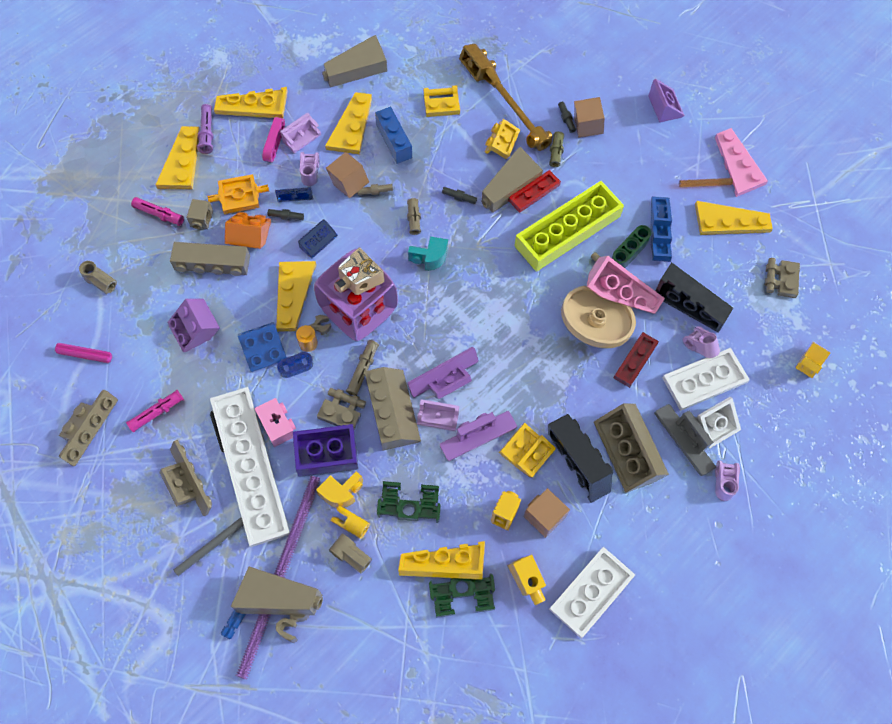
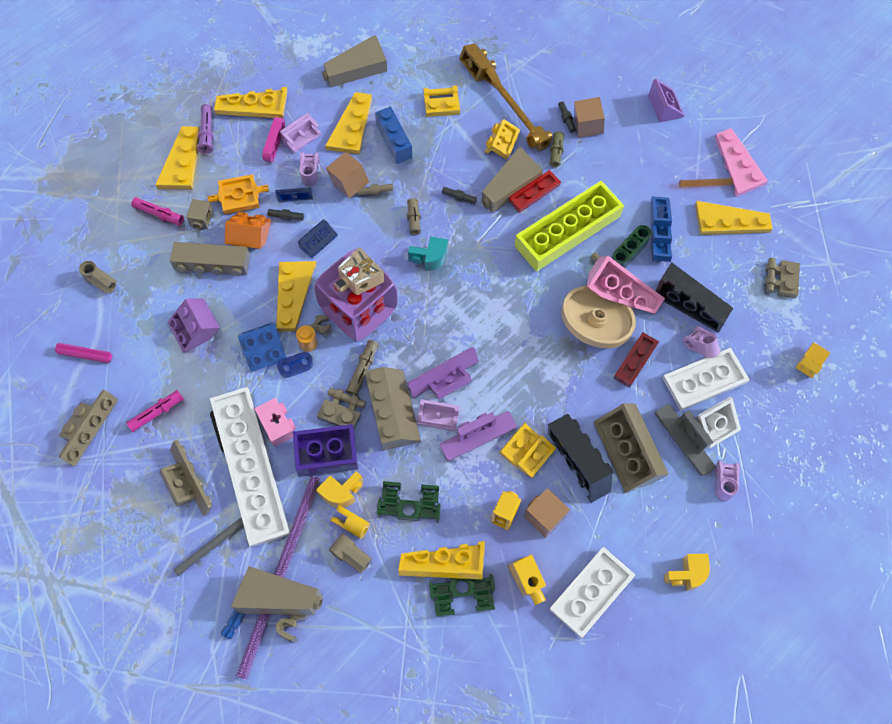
(694, 574): none -> yellow brick

